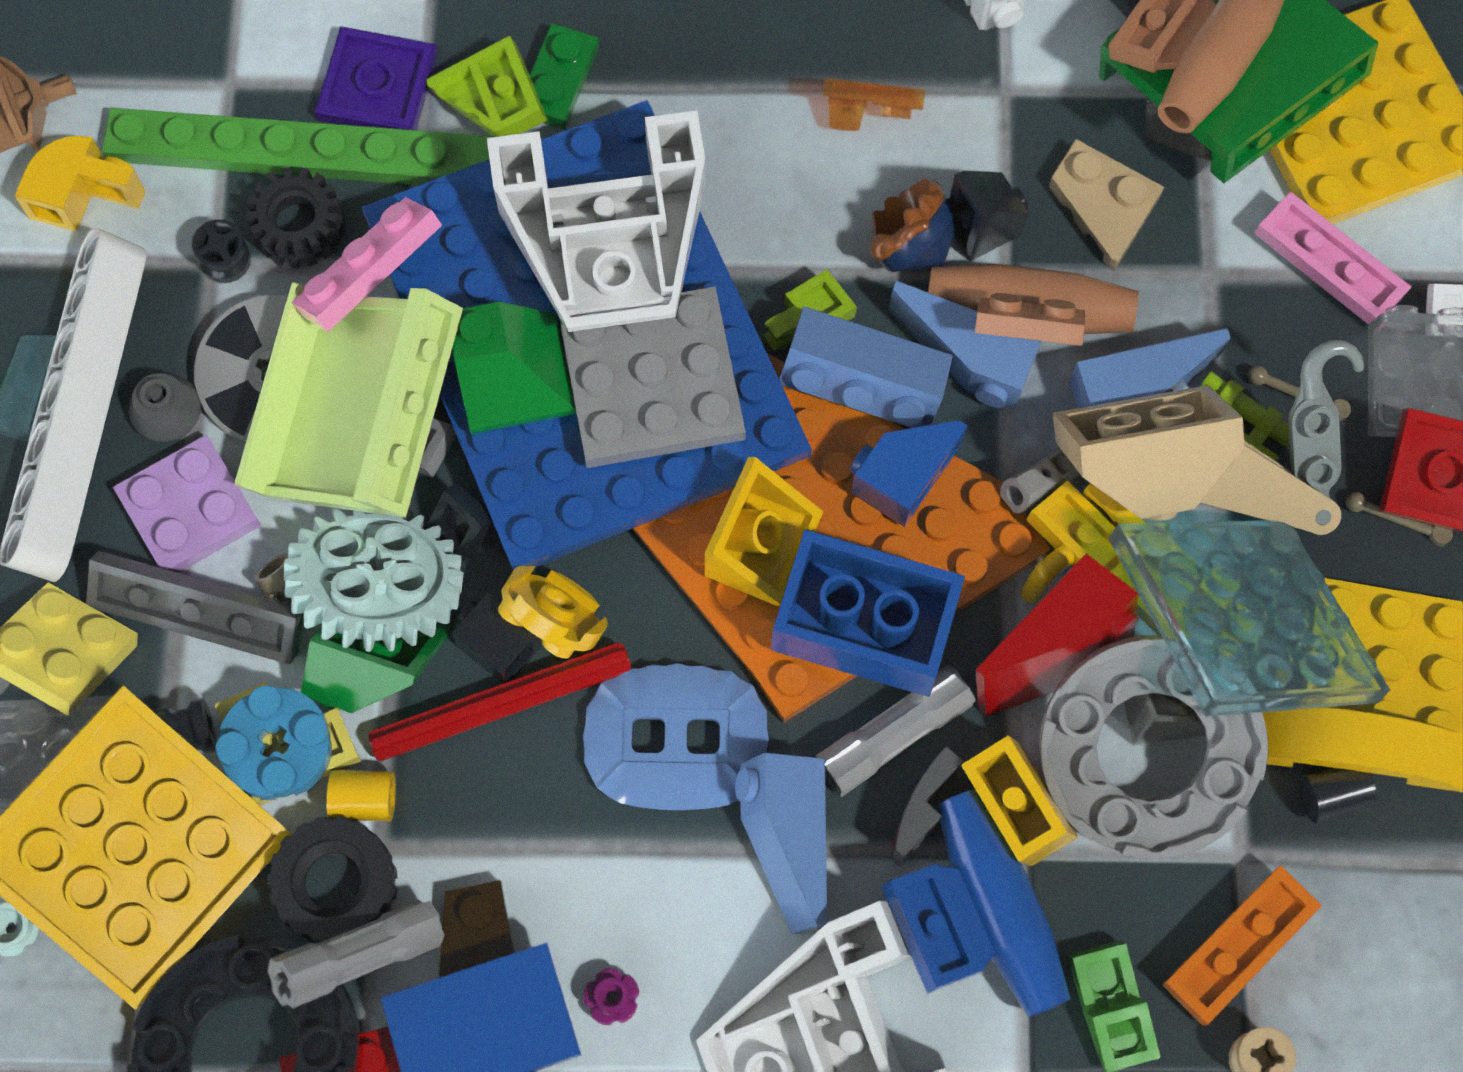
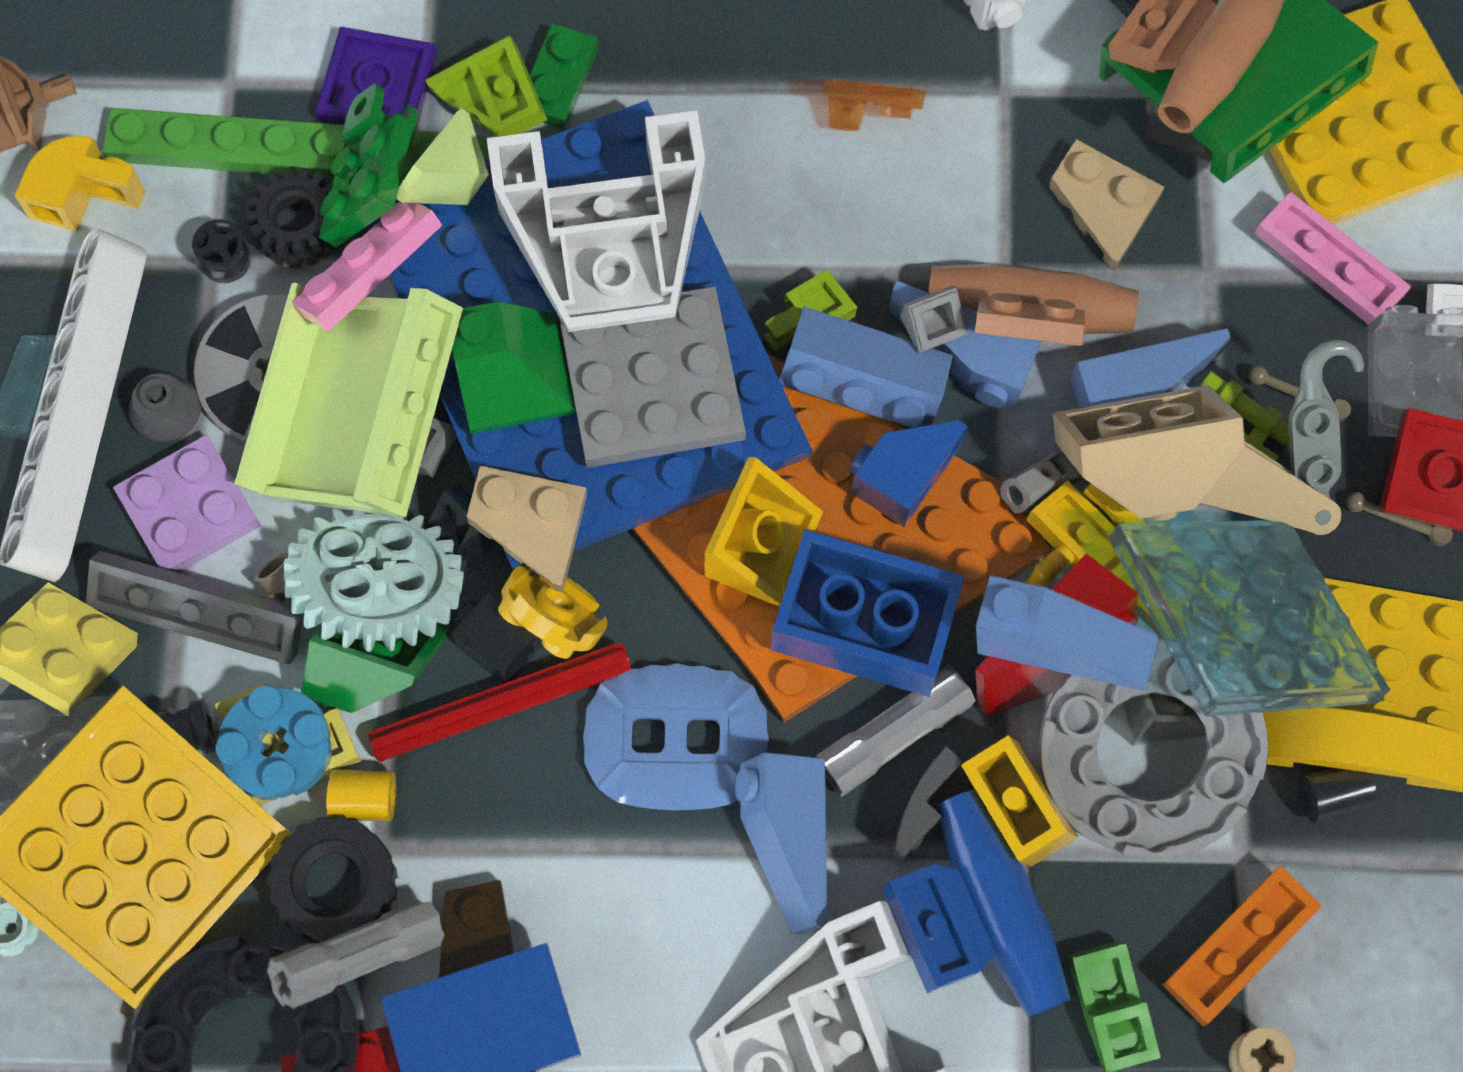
(369, 170): none -> green plate
(449, 168): none -> yellowish green slope
(530, 519): none -> tan wing
(619, 1010): magenta plate -> none
(913, 229): hair -> none
(934, 319): none -> light grey slope
(986, 211): black slope -> none
(1062, 635): none -> medium blue slope

